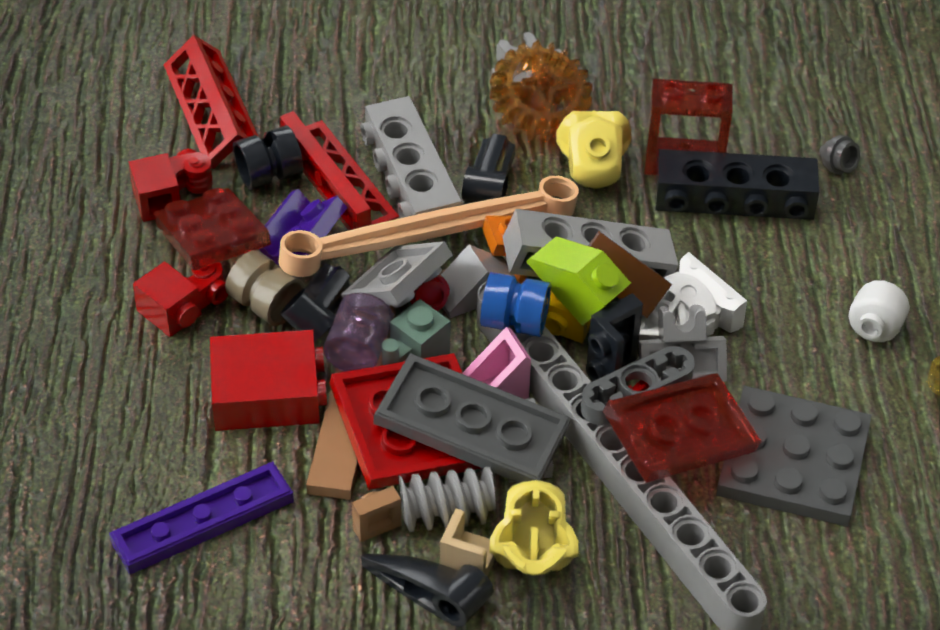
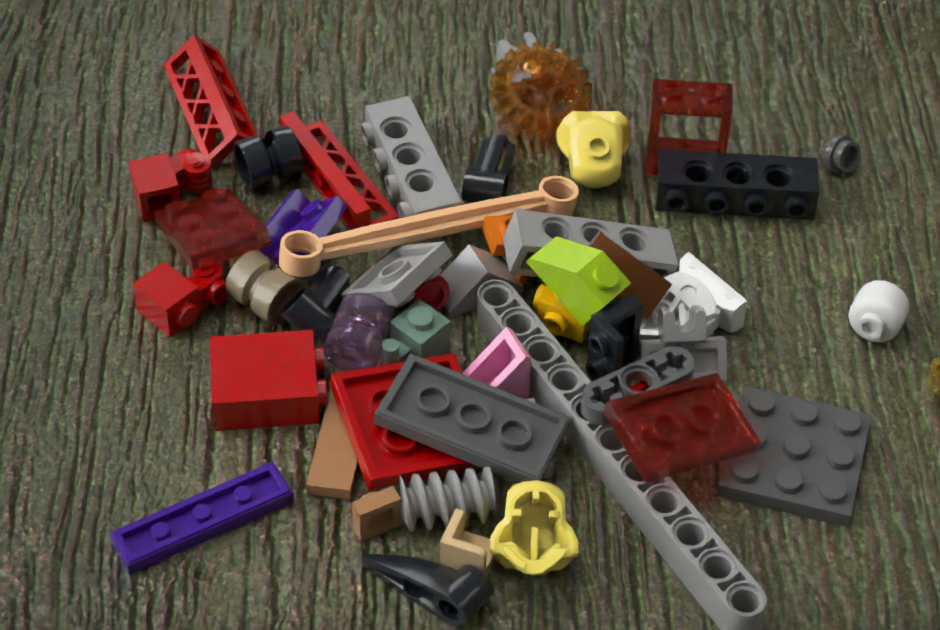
(515, 304): blue wheel -> none

